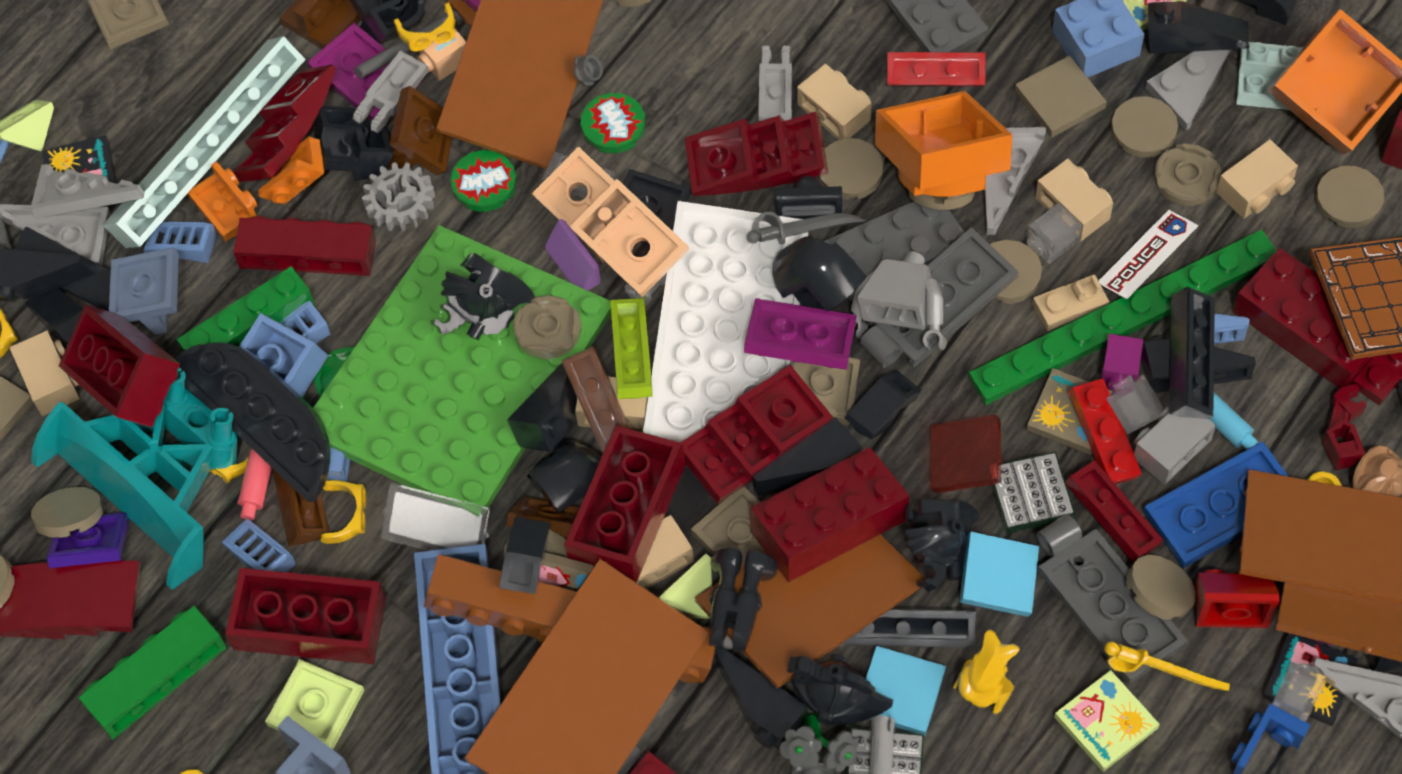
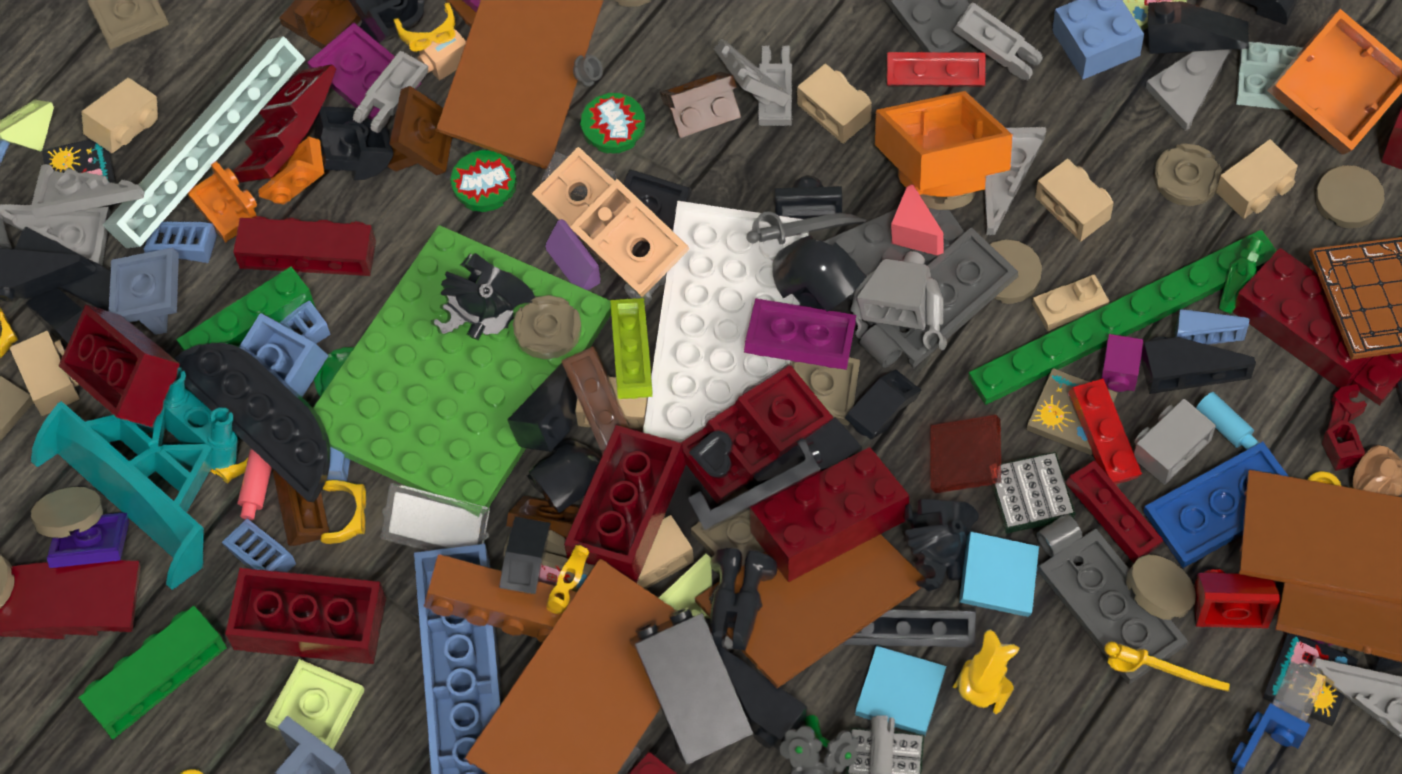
(120, 115): none -> tan brick
(389, 54): dark grey bar -> none
(401, 199): light grey gear -> none
(574, 565): none -> yellow cap
(691, 684): none -> panel
(702, 103): none -> bracket
(712, 518): none -> black panel
(714, 454): none -> black tile
(750, 76): none -> light grey wing
(755, 154): dark red slope -> none
(836, 691): black helmet -> none
(853, 166): dark tan tile -> none
(915, 225): none -> coral slope
(997, 41): none -> light grey hinge
(1053, 233): clear brick -> none
(1060, 96): dark tan tile -> none
(1106, 721): yellowish green tile -> none
(1134, 402): clear brick -> none
(1144, 126): dark tan tile -> none
(1147, 254): white sticker -> none
(1192, 354): black slope -> none
(1240, 273): none -> green piece

